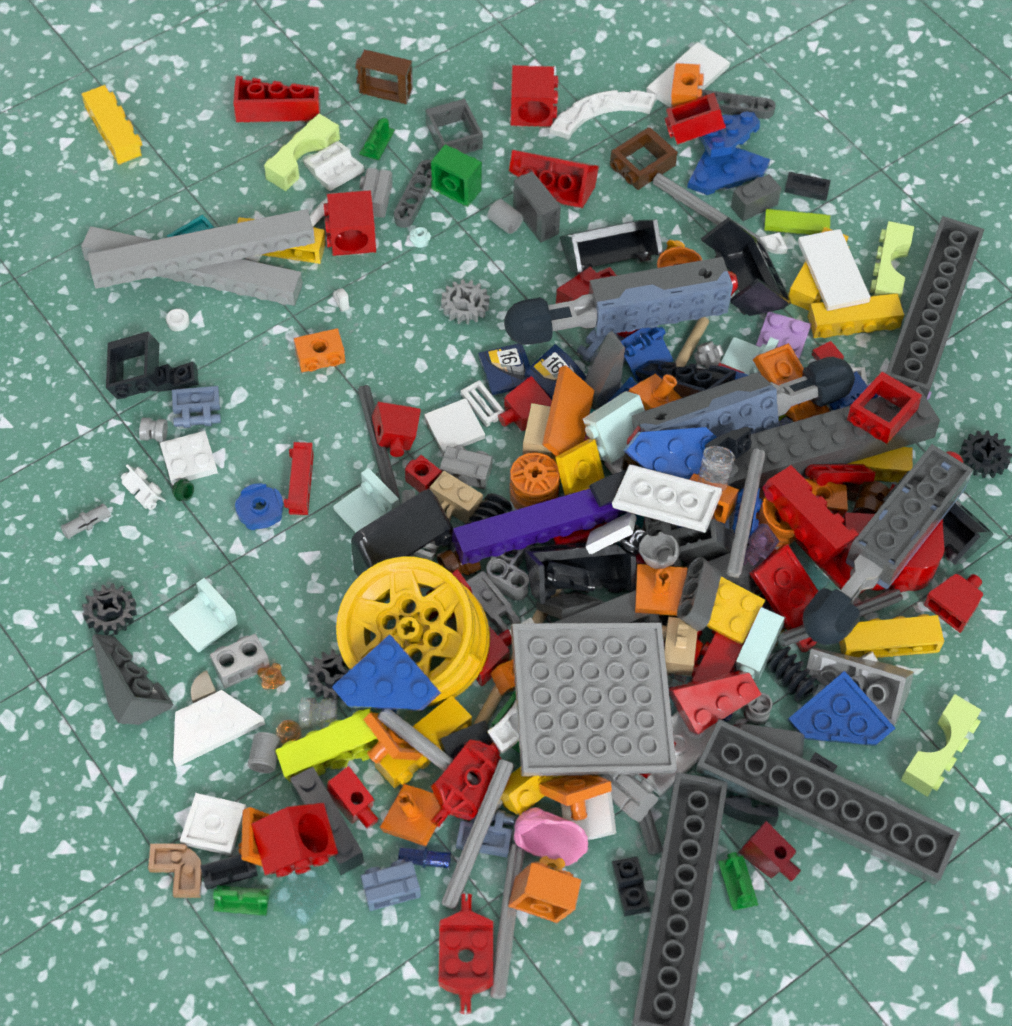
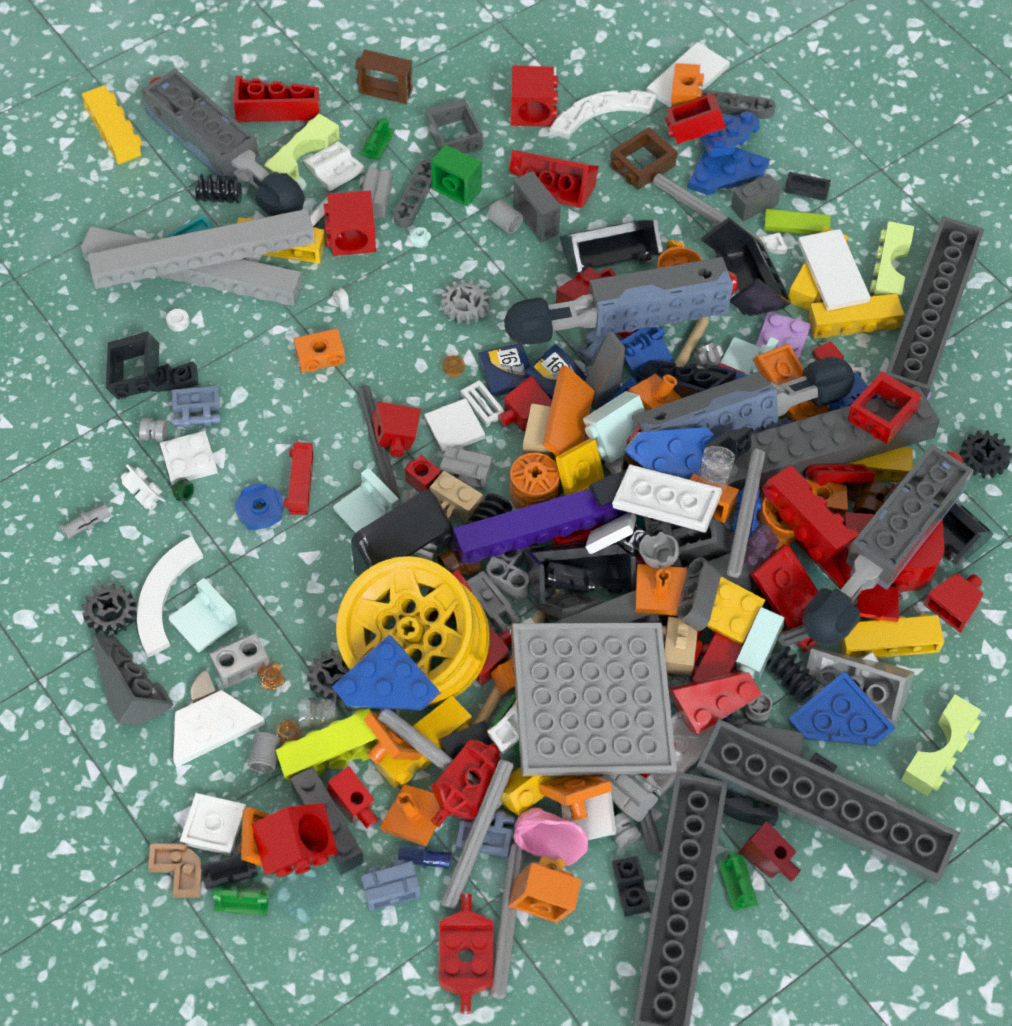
(155, 593): none -> white tile
(218, 140): none -> dark grey piece
(218, 189): none -> black piece
(453, 371): none -> clear orange plate
(625, 832): none -> light grey wheel
(879, 603): none -> red piece

